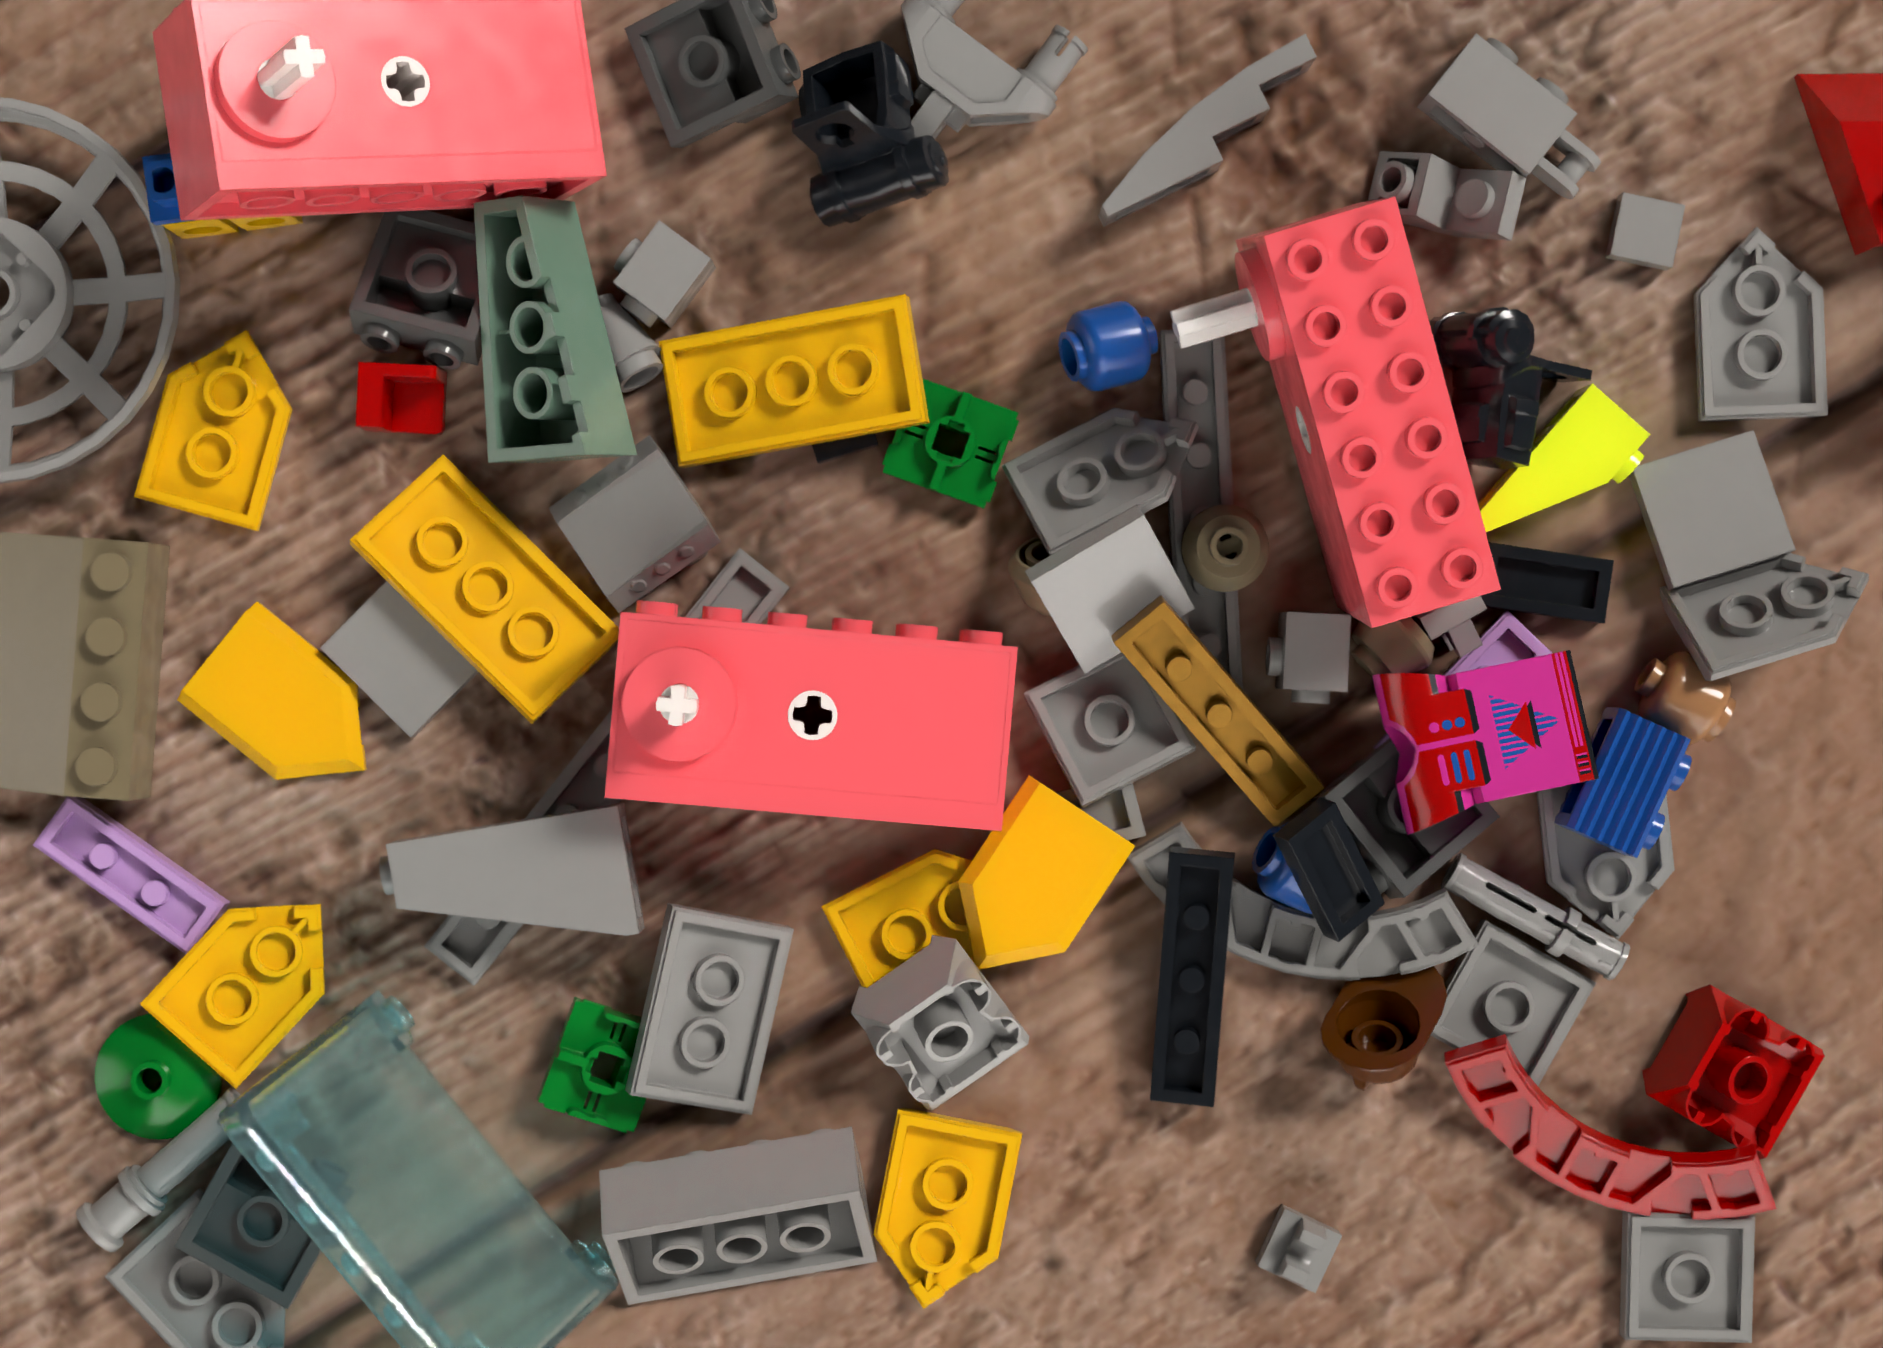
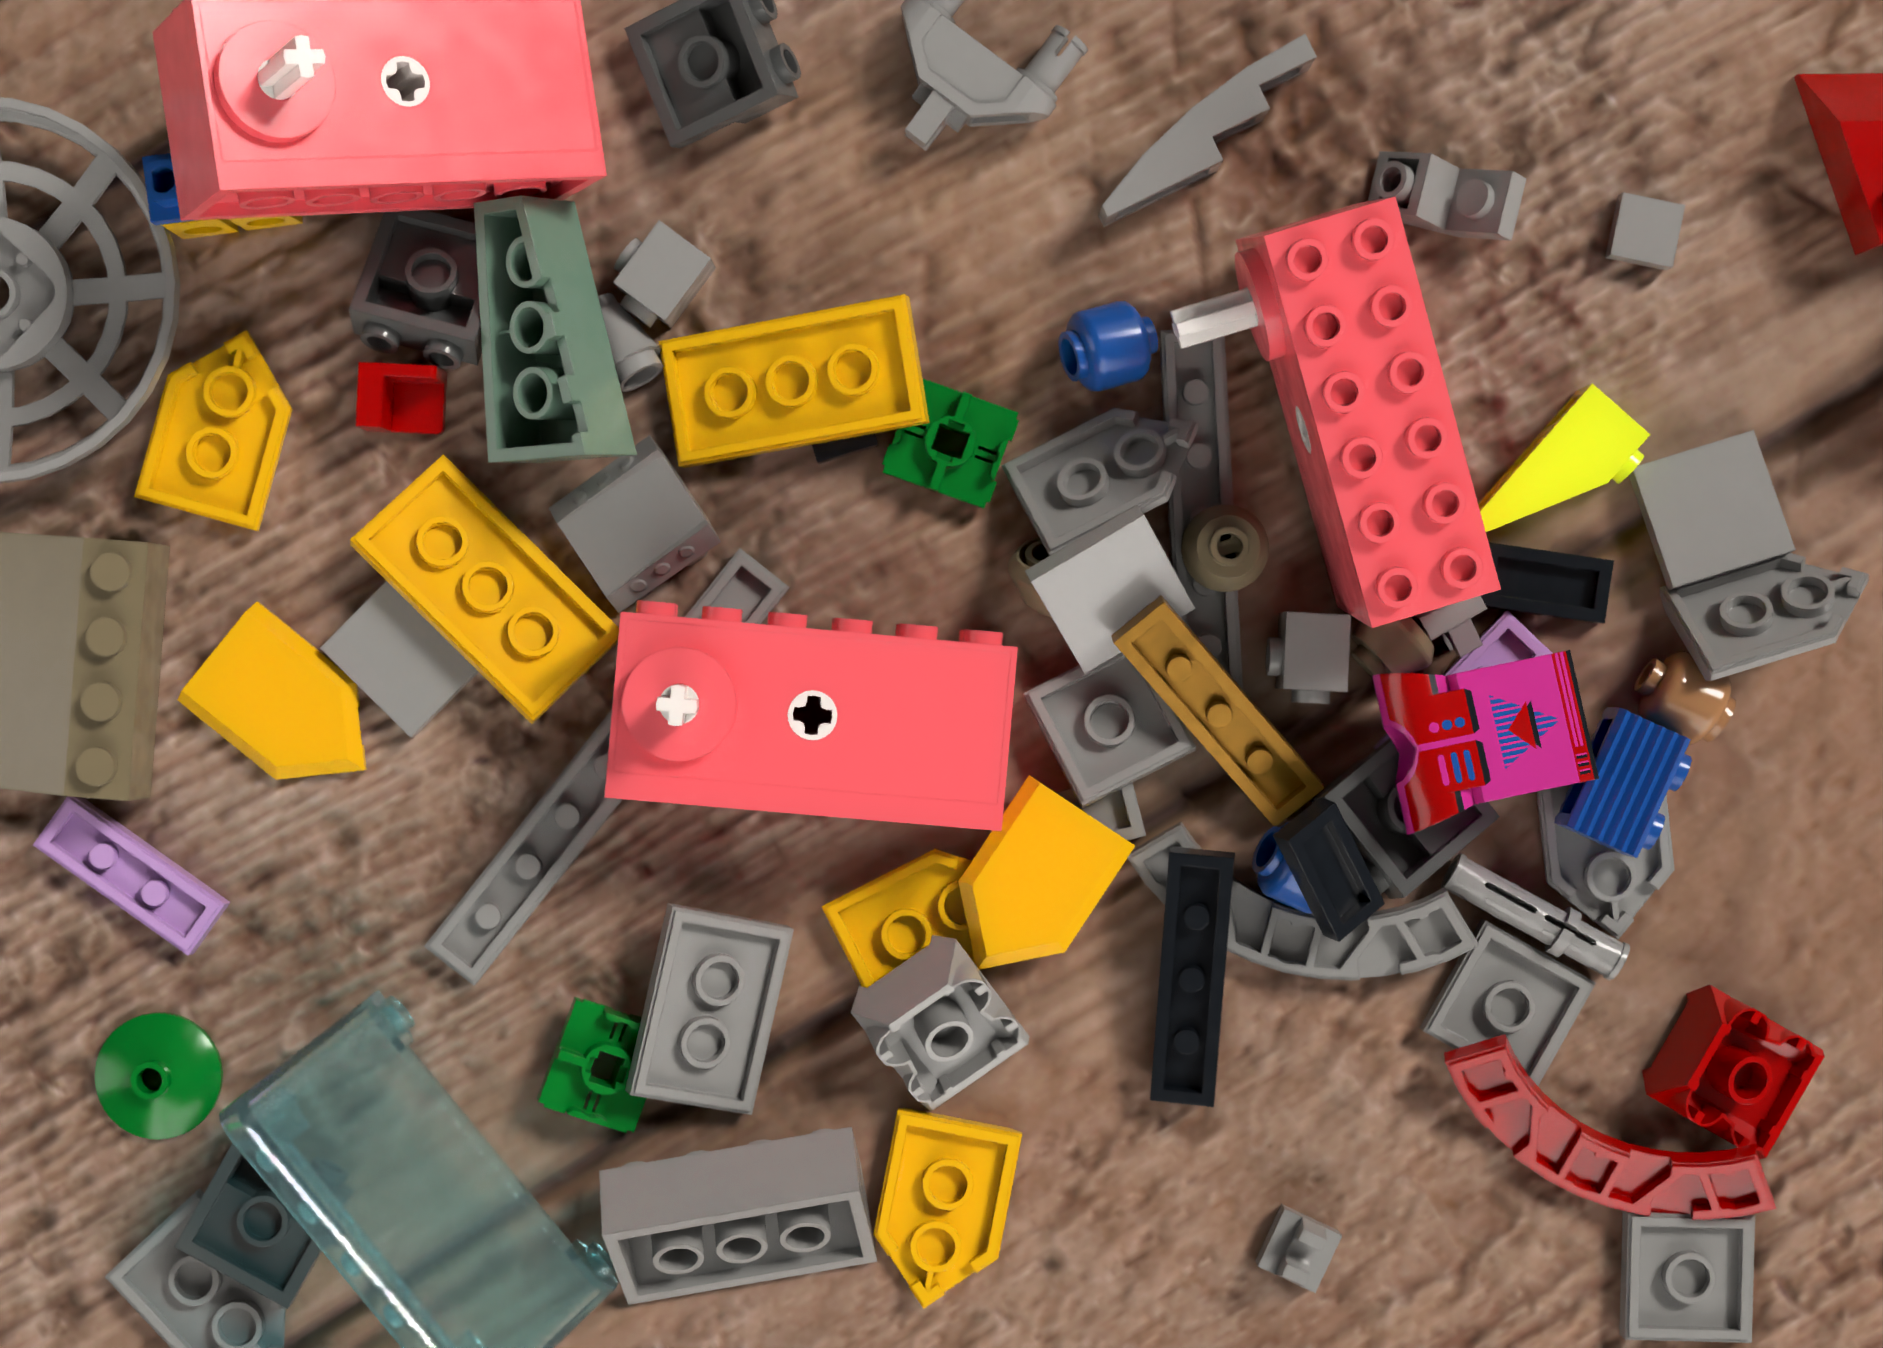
(144, 1188): light grey pin -> none
(244, 986): yellow tile -> none
(534, 871): light grey slope -> none
(863, 135): black piece -> none
(1383, 1024): reddish brown piece -> none
(1496, 382): black piece -> none
(1509, 116): light grey brick -> none
(1760, 338): light grey tile -> none

